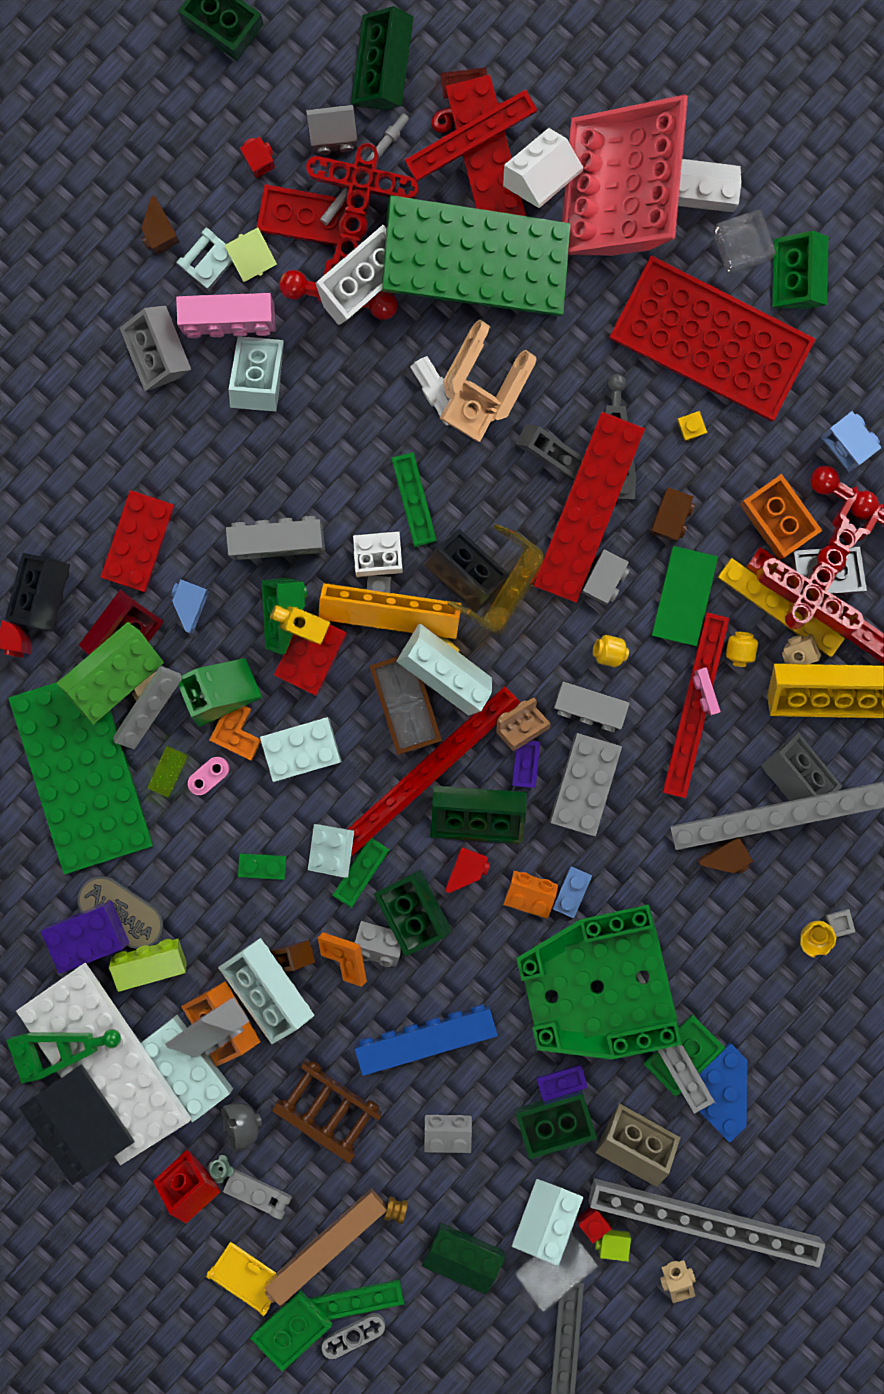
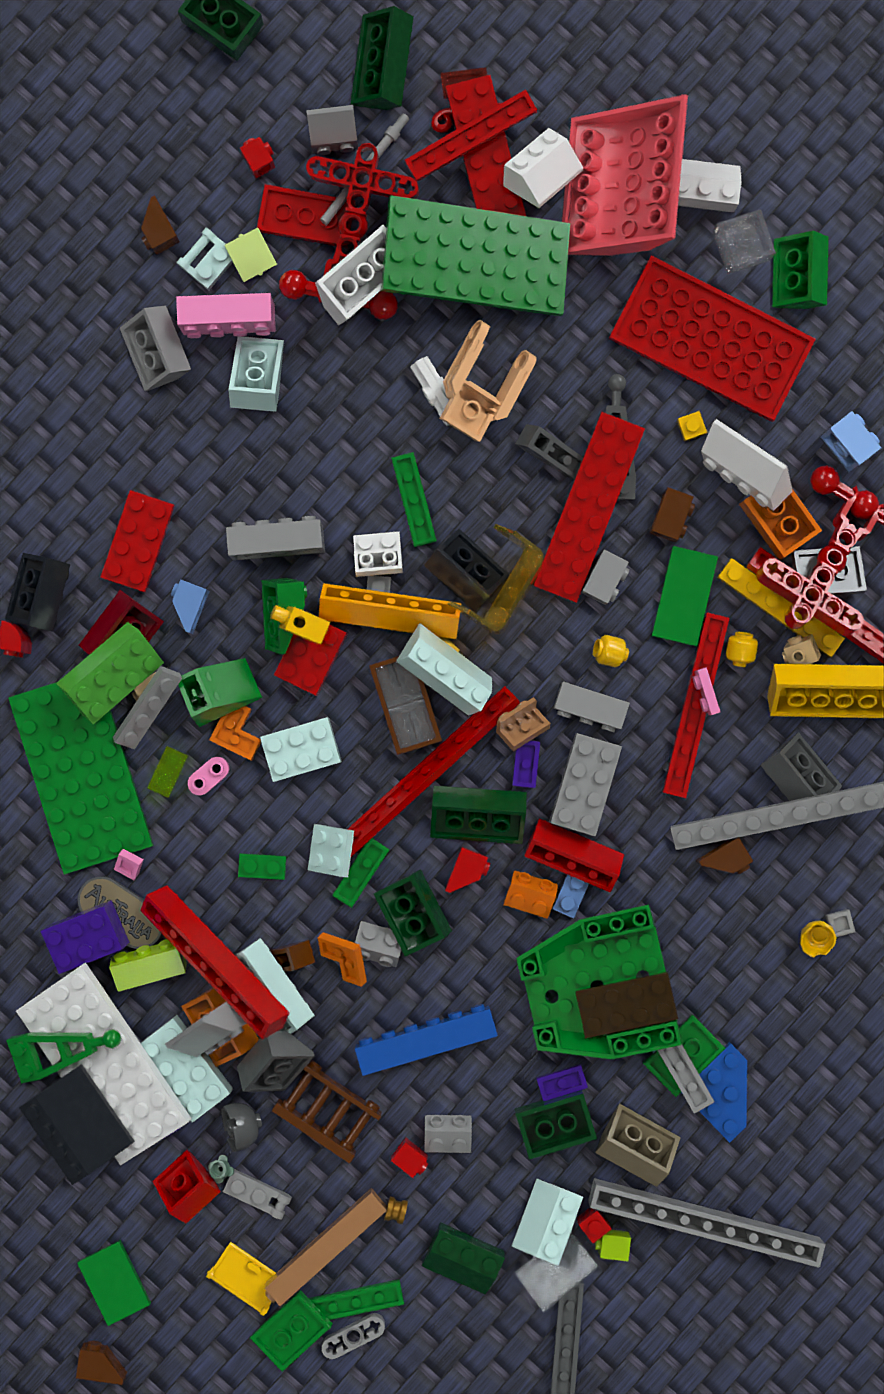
(99, 1364): none -> reddish brown slope
(114, 1282): none -> green tile
(128, 864): none -> bright pink plate
(215, 962): none -> red brick
(273, 1063): none -> dark grey slope
(410, 1158): none -> red brick
(574, 855): none -> red brick
(626, 1004): none -> dark brown plate
(678, 1281): tan brick -> none
(746, 466): none -> white slope

